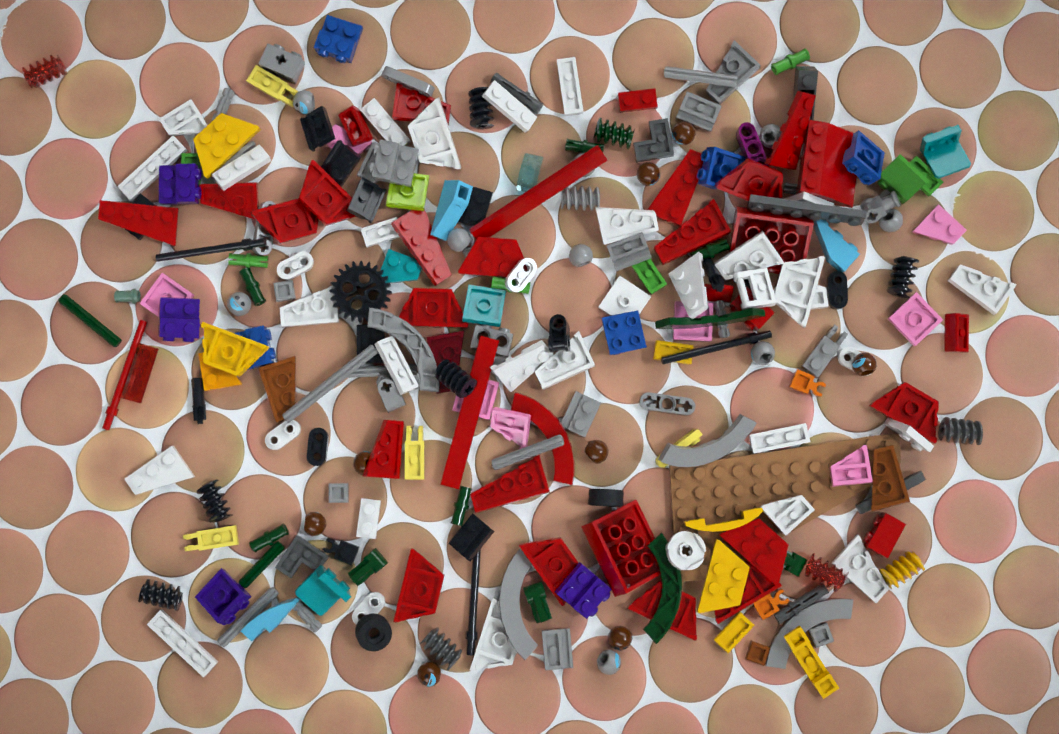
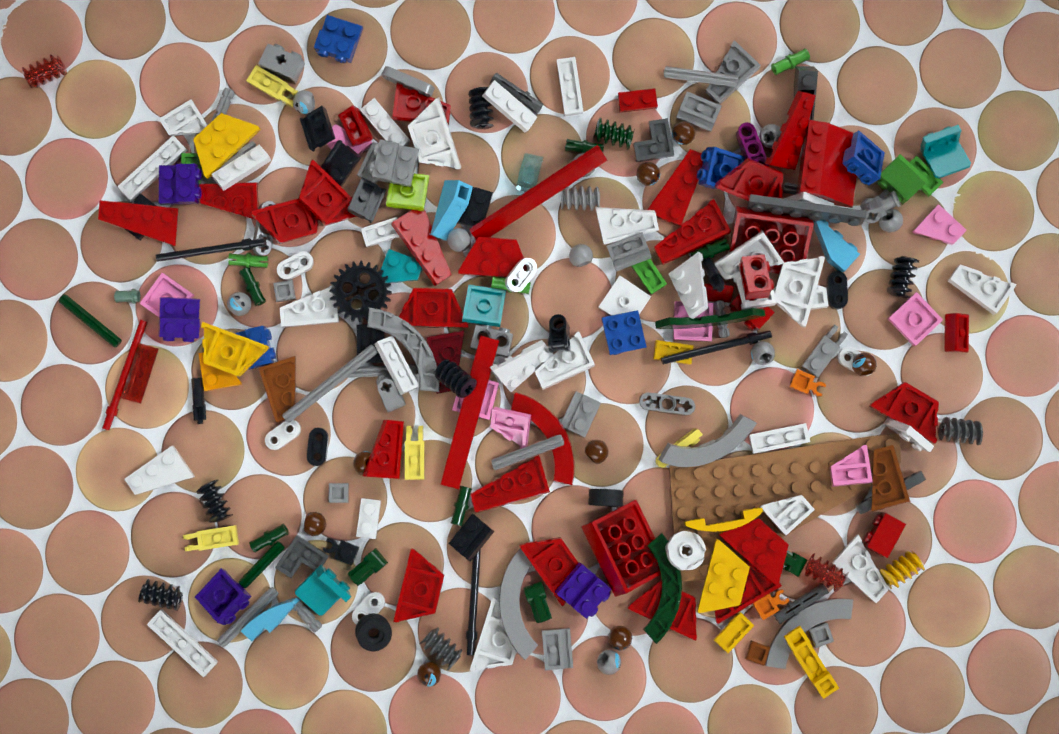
(751, 277): none -> red brick

